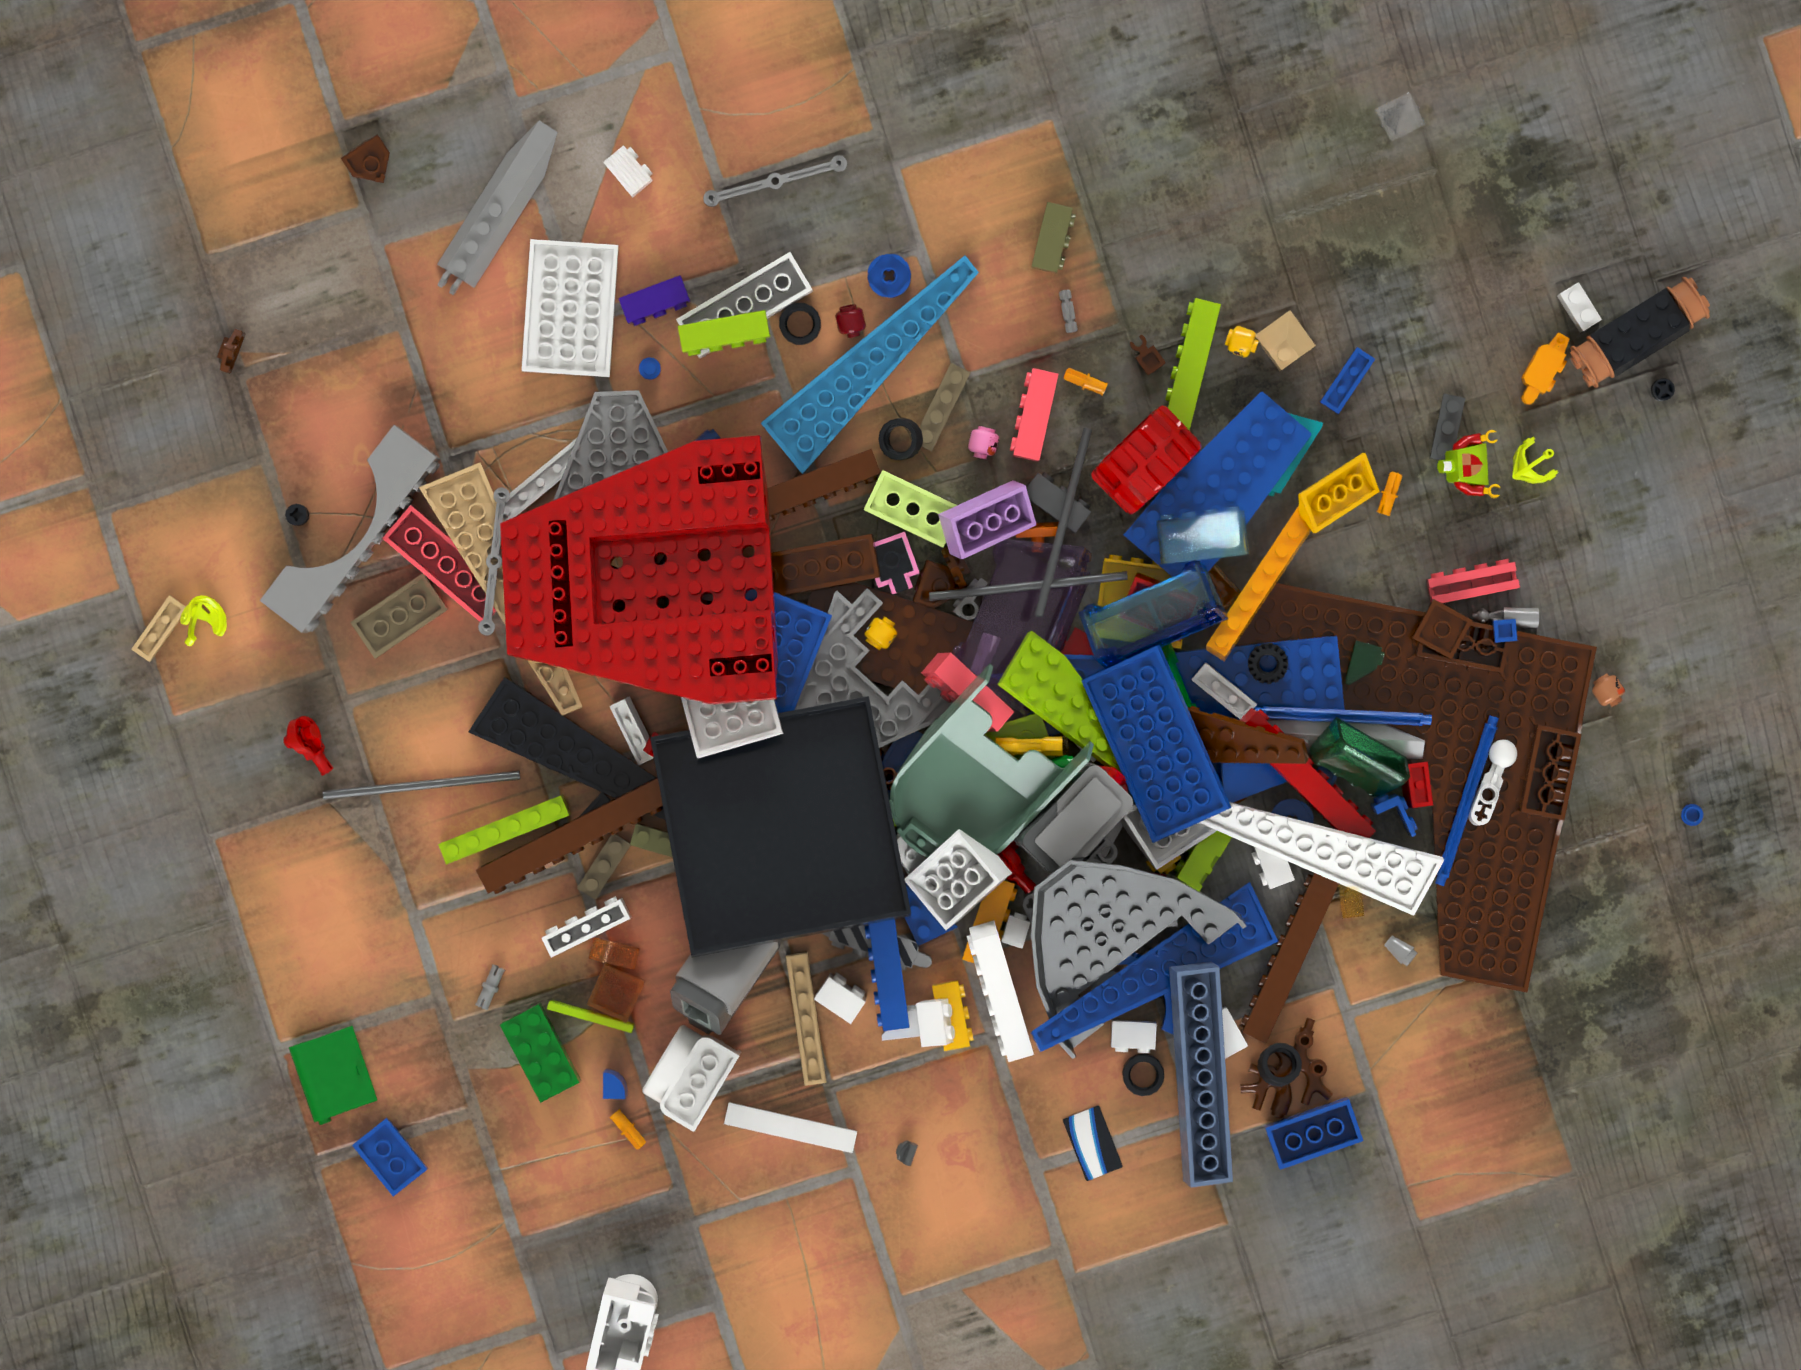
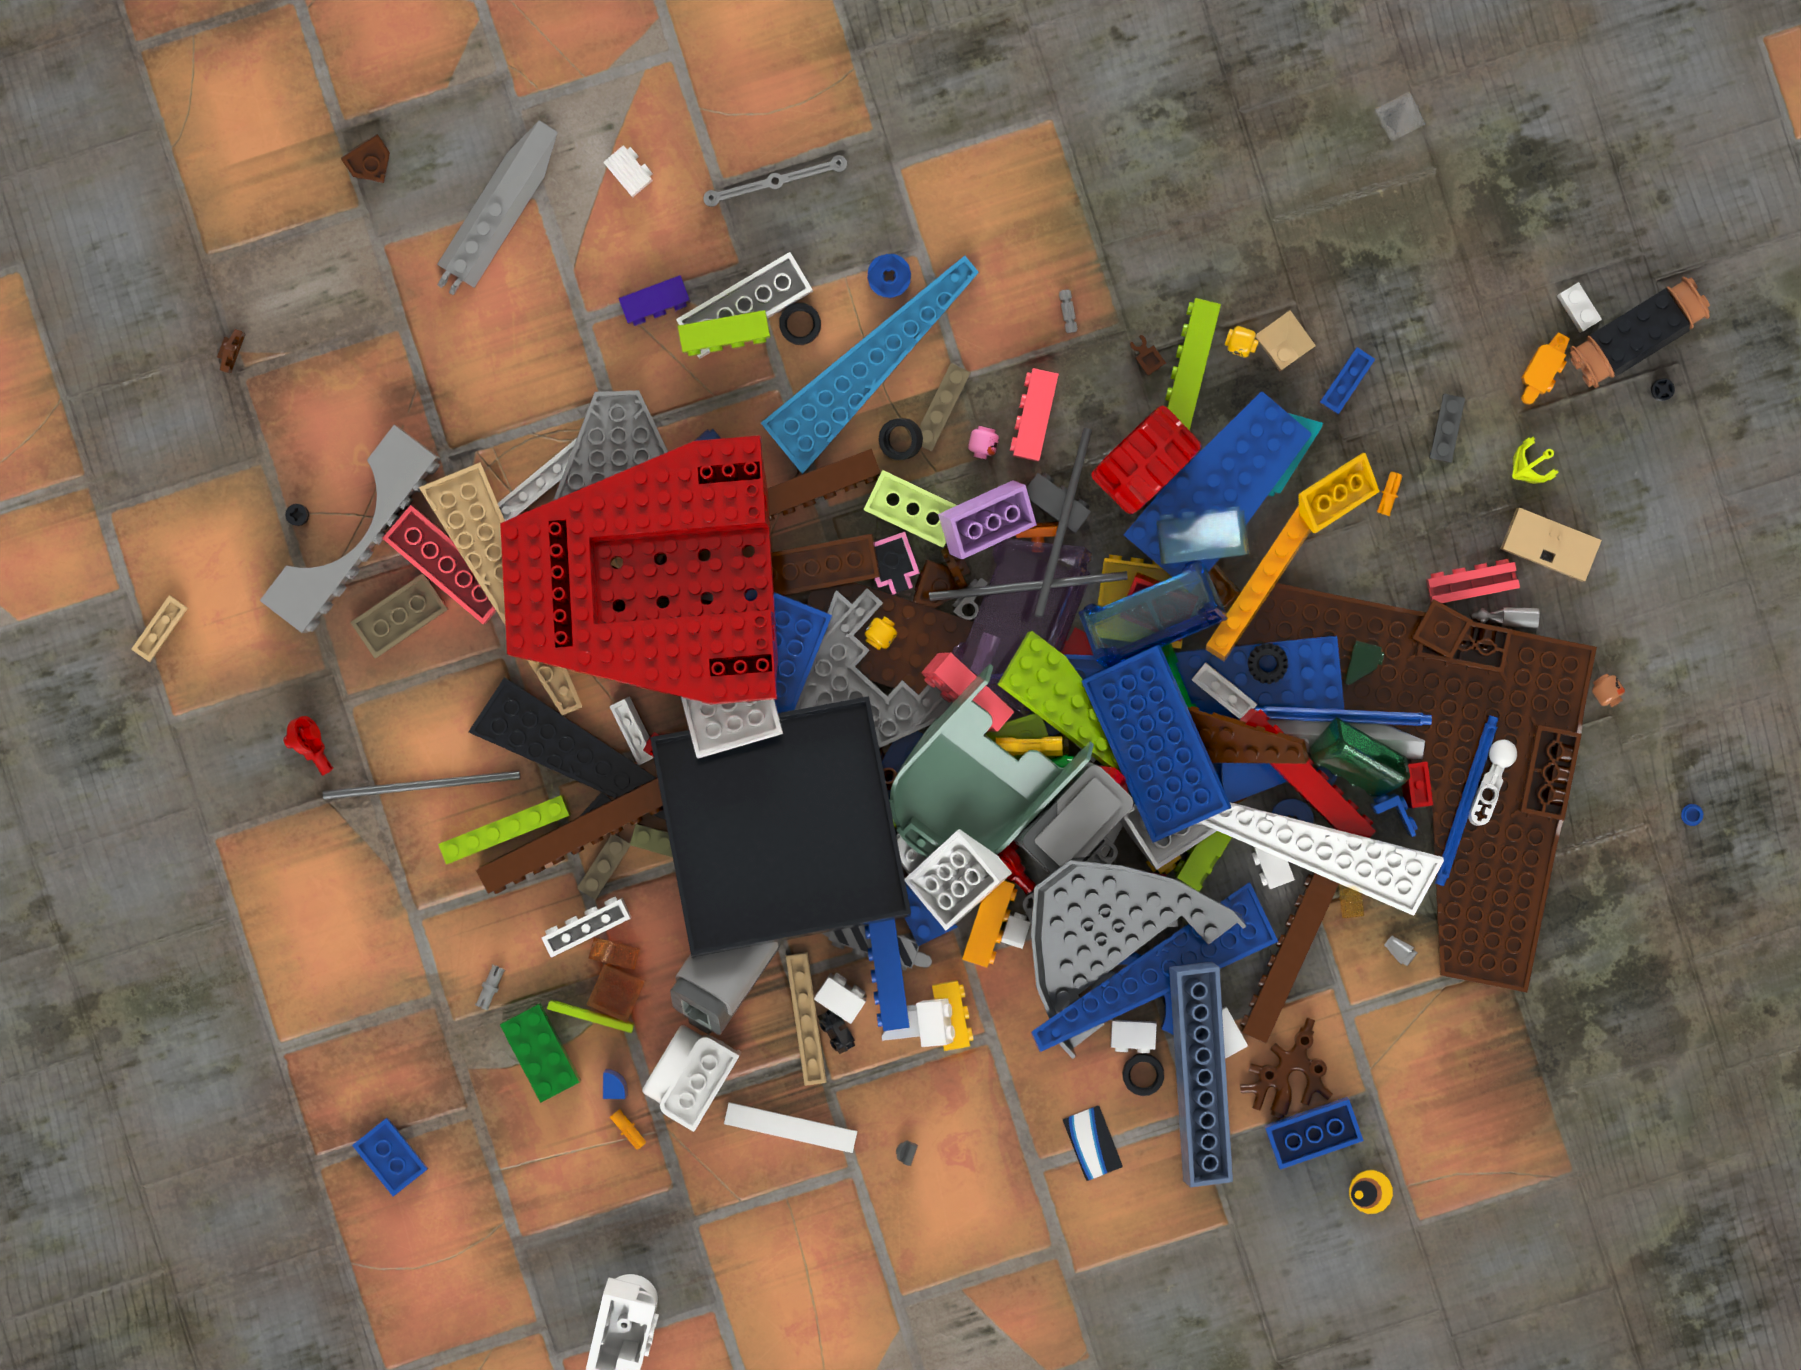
(195, 611): neon yellow helmet -> none
(333, 1074): green door -> none
(486, 625): light grey piece -> none
(570, 308): white plate -> none
(649, 368): blue plate -> none
(840, 1040): none -> black hinge
(850, 320): dark red head -> none
(999, 987): white brick -> none
(1053, 238): olive brick -> none
(1085, 381): light orange axle -> none
(1294, 1057): black tyre -> none
(1370, 1191): none -> tile
(1468, 465): torso -> none
(1504, 630): blue plate -> none
(1550, 544): none -> tan brick

